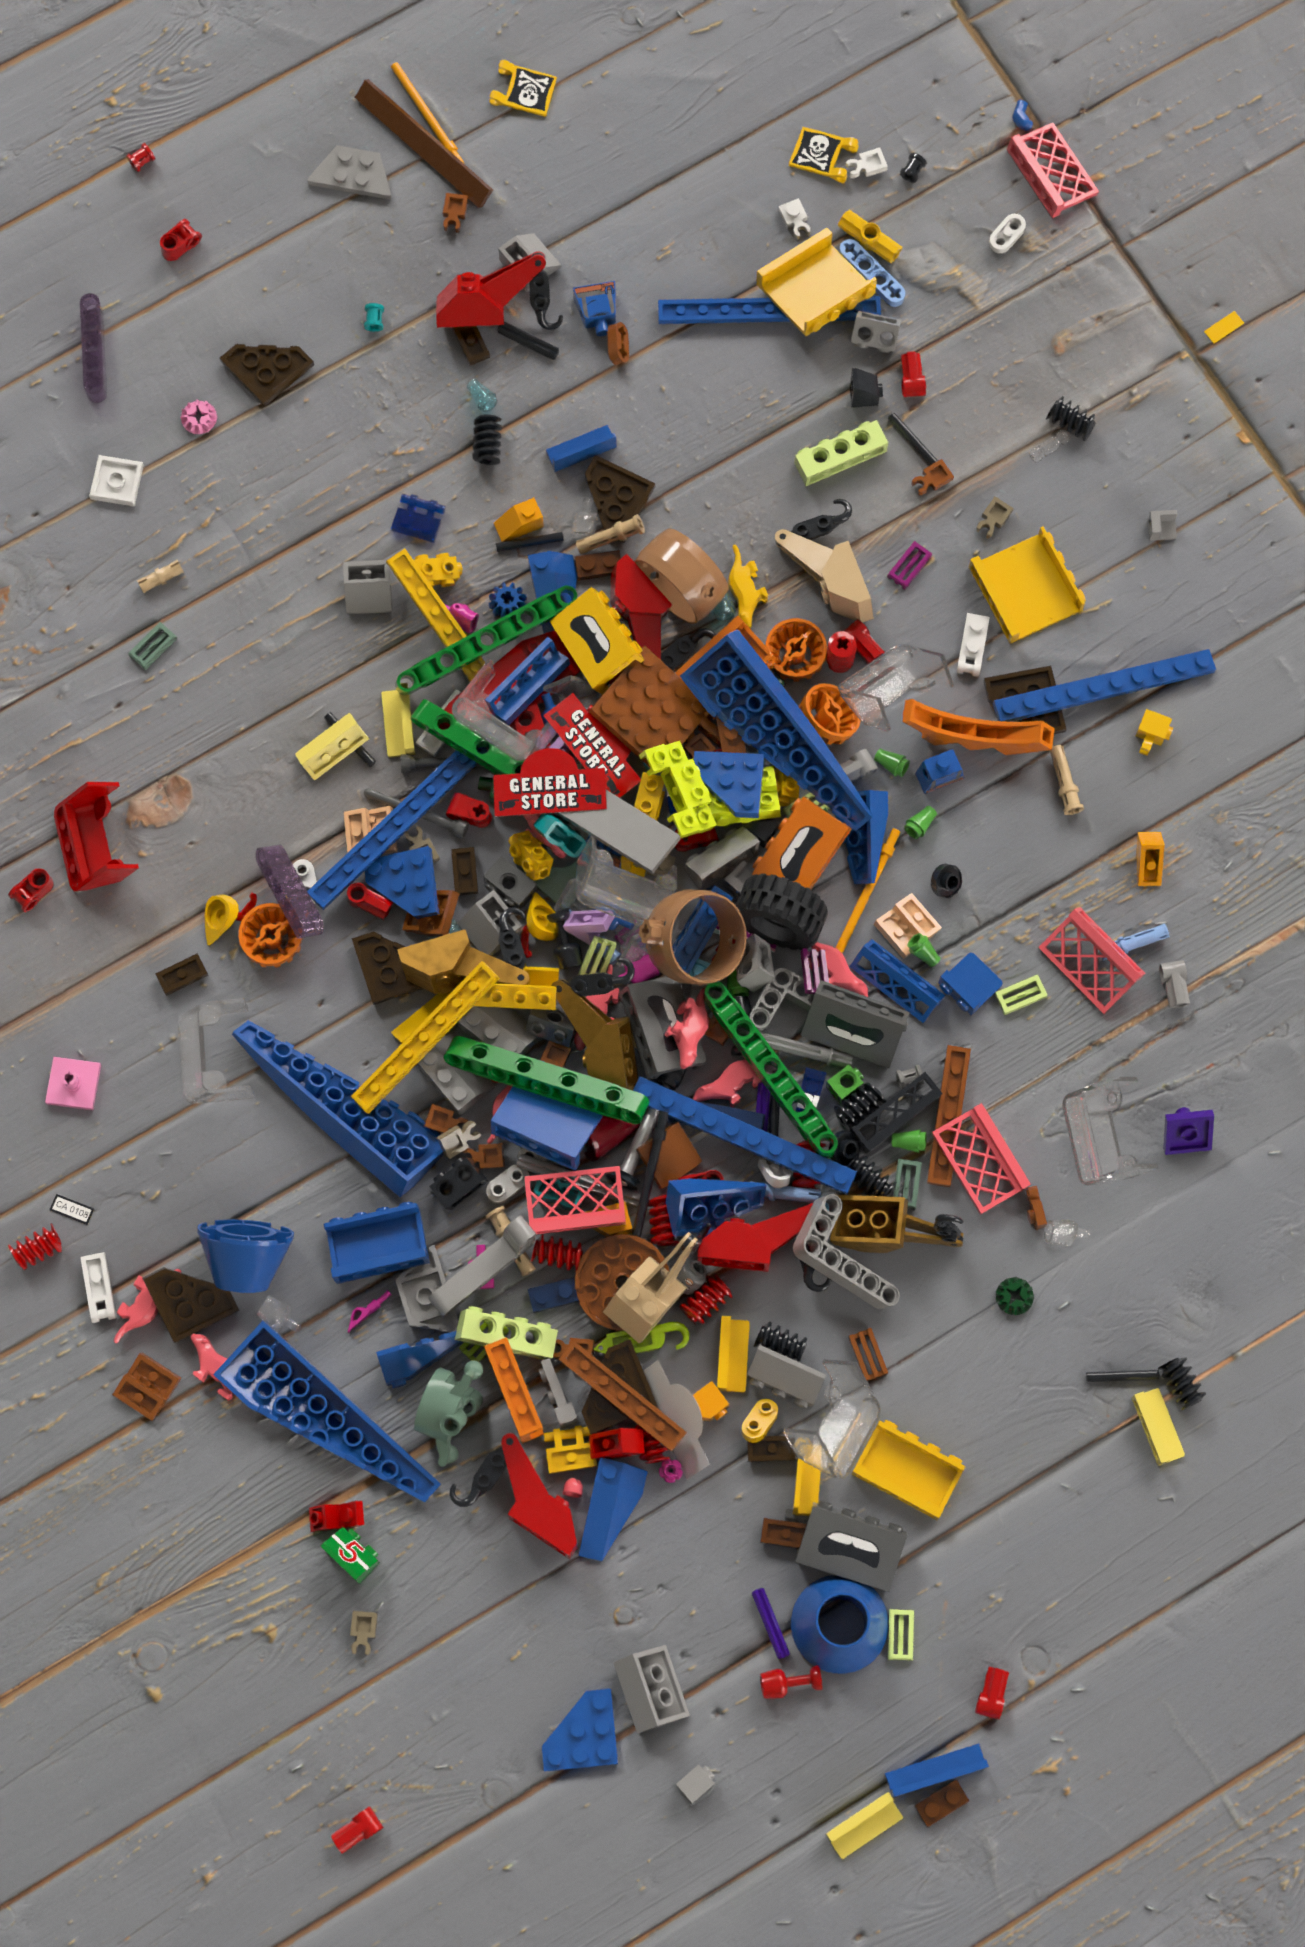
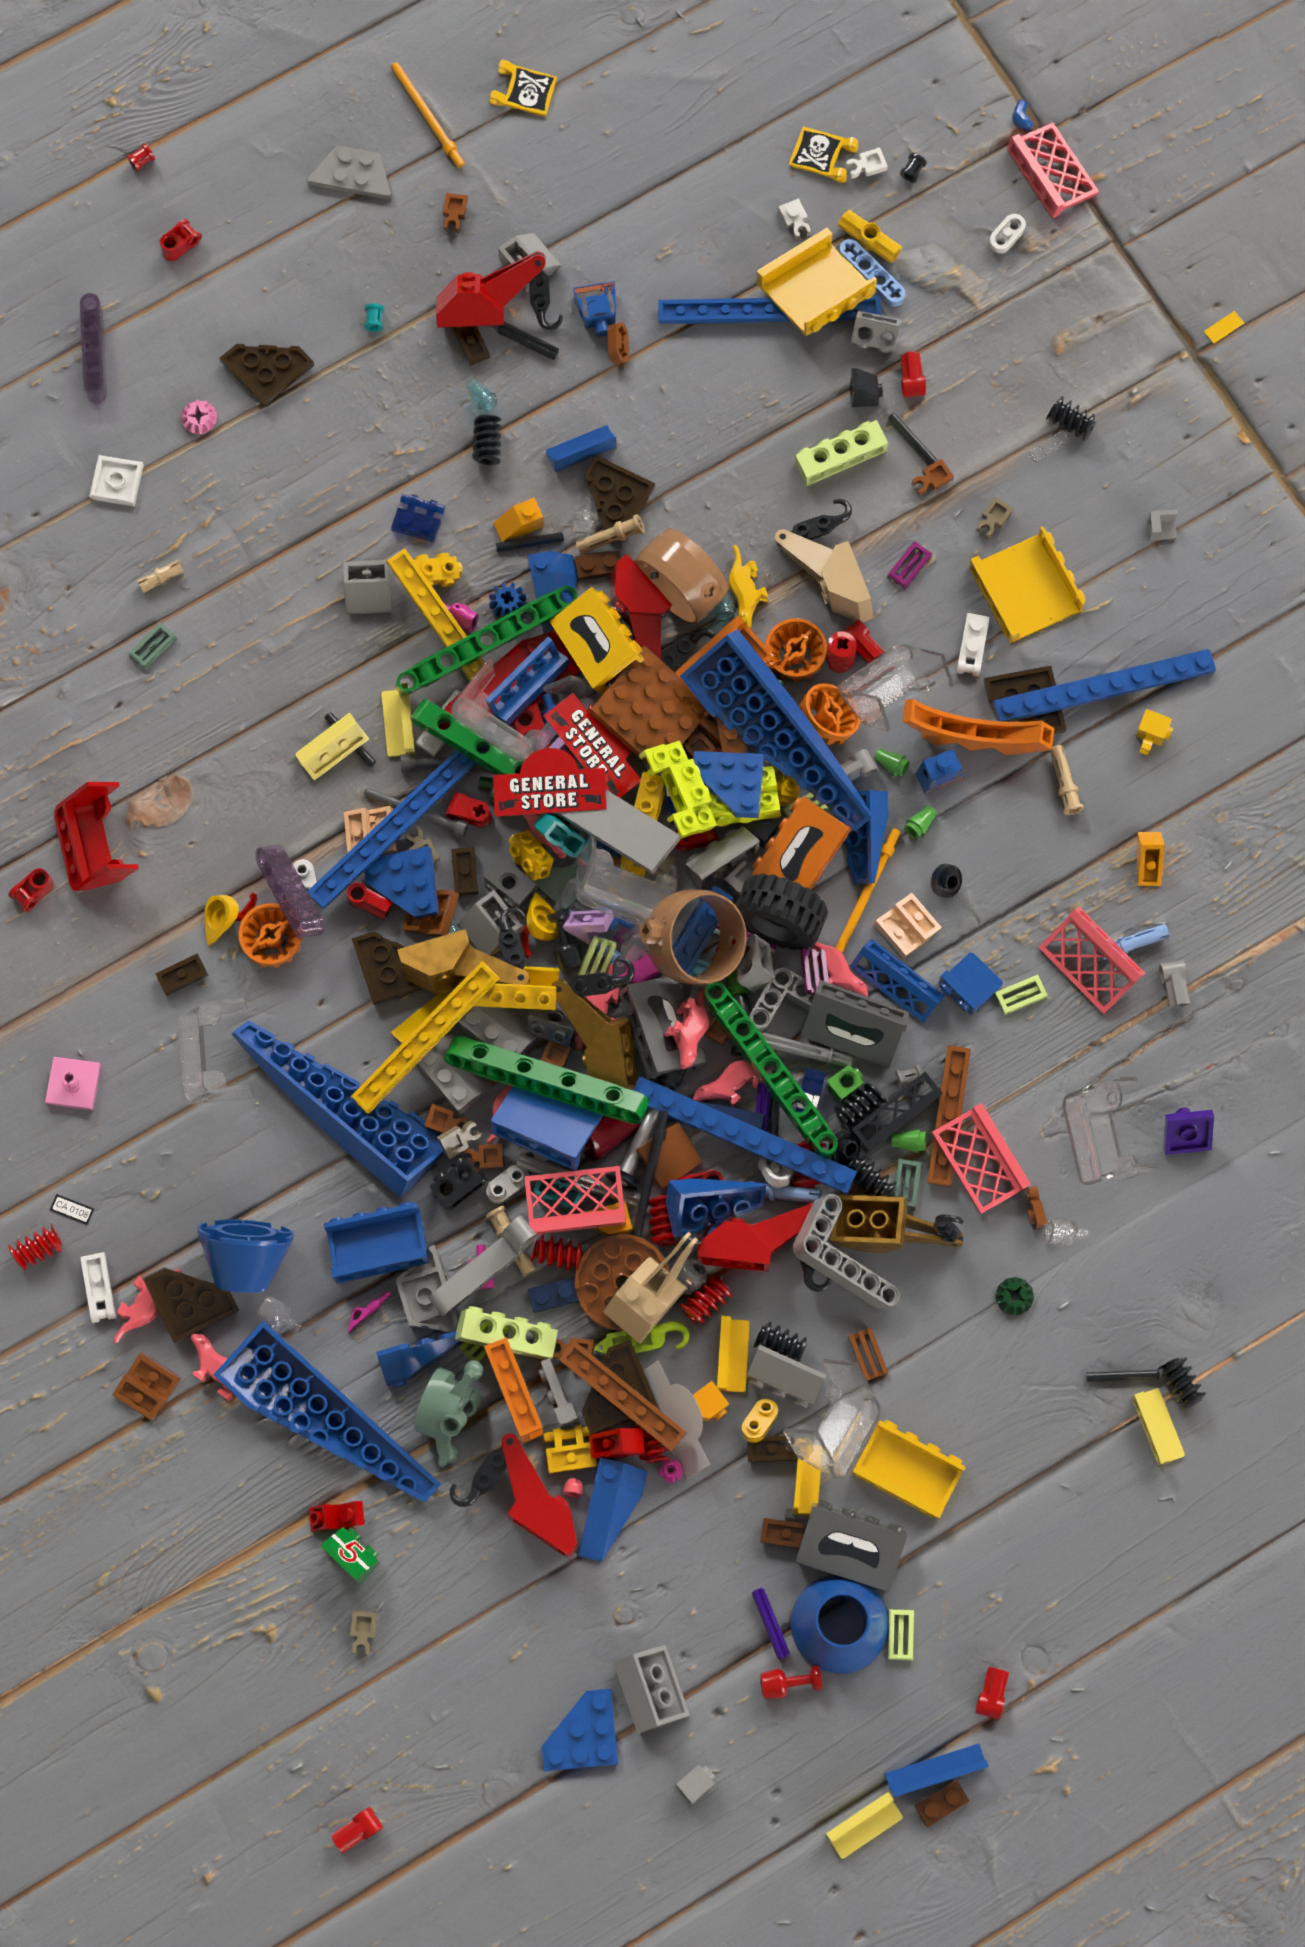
(423, 143): reddish brown tile -> none
(923, 949): bright green cone -> none

